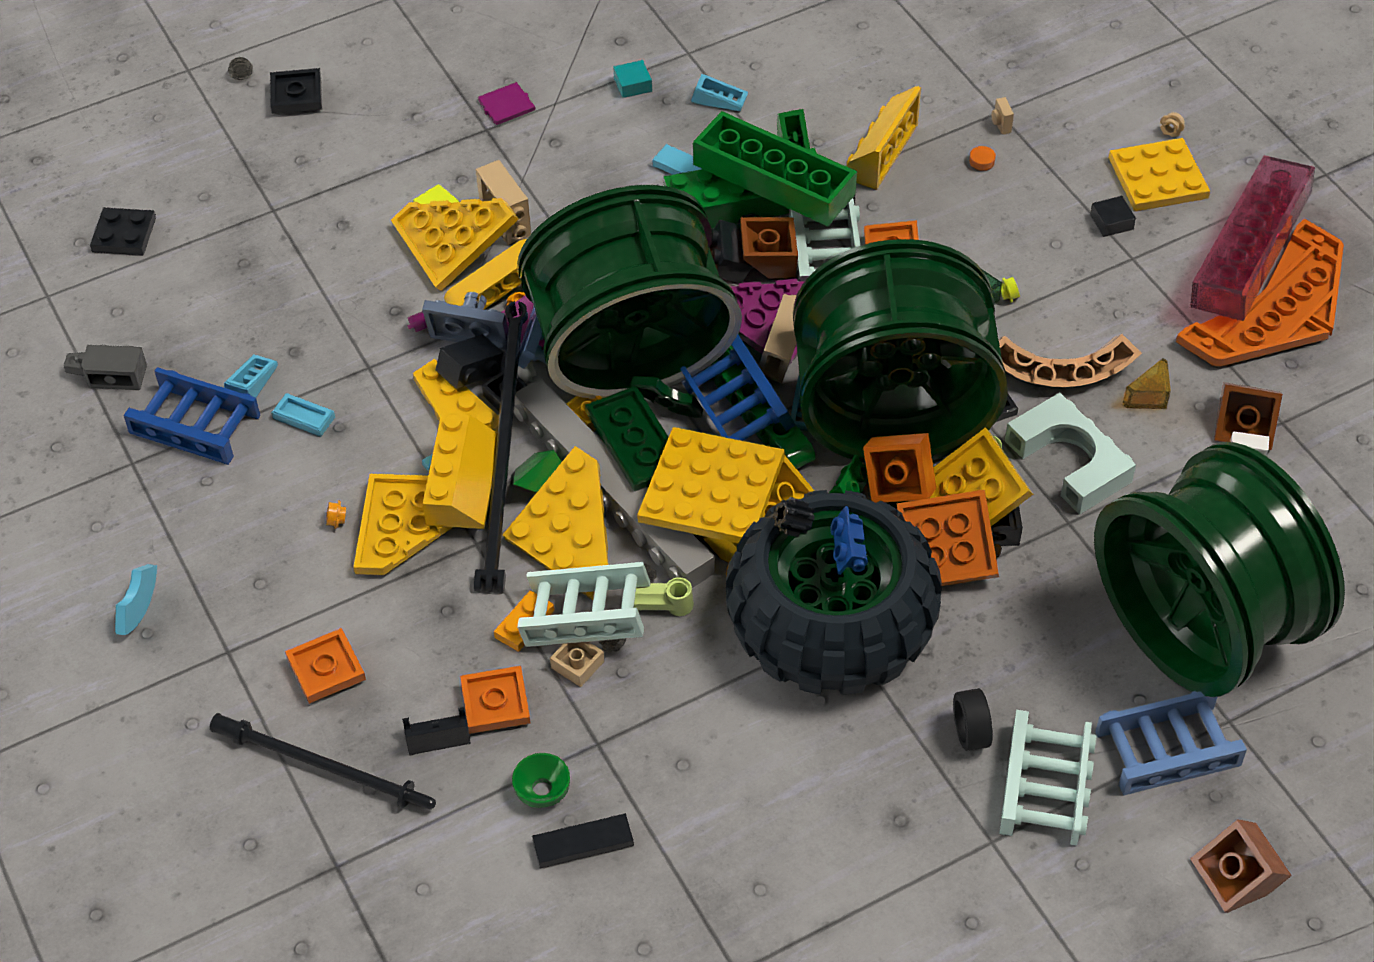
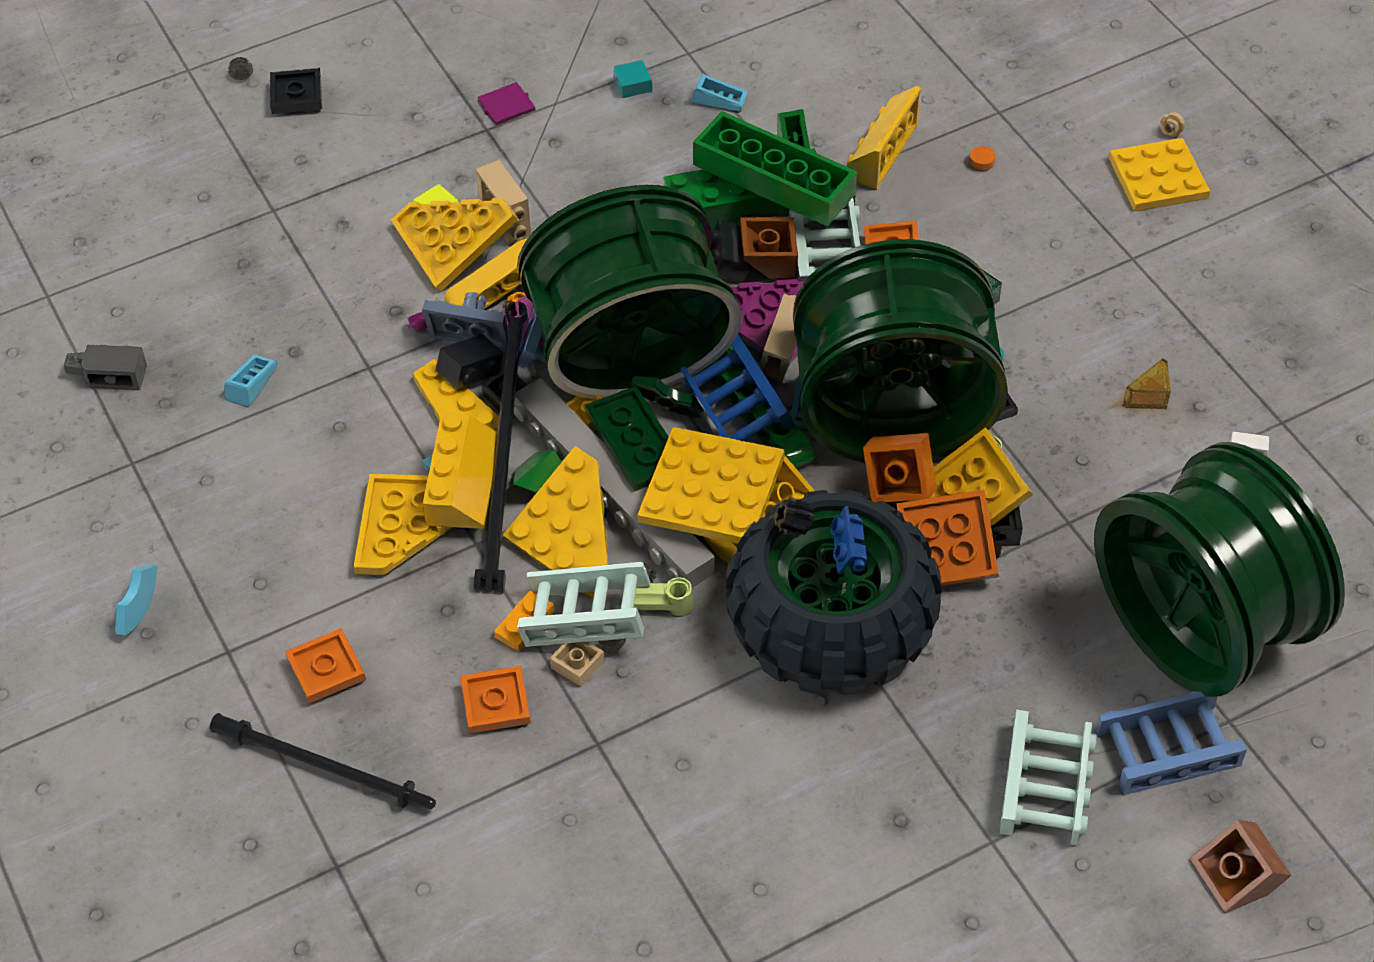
(123, 231): black plate -> none
(192, 438): blue fence -> none
(303, 414): medium azure tile -> none
(335, 514): light orange plate -> none
(437, 733): black hinge -> none
(538, 769): green piece -> none
(582, 840): black tile -> none
(674, 161): medium azure tile -> none
(852, 477): green hinge -> none
(972, 719): black tyre -> none
(1003, 115): tan plate -> none
(1009, 289): neon yellow plate -> none
(1062, 422): light aqua arch -> none
(1068, 372): light nougat brick -> none
(1112, 216): black piece -> none
(1247, 411): dark orange slope -> none
(1252, 238): clear pink brick -> none
(1287, 314): orange wing -> none

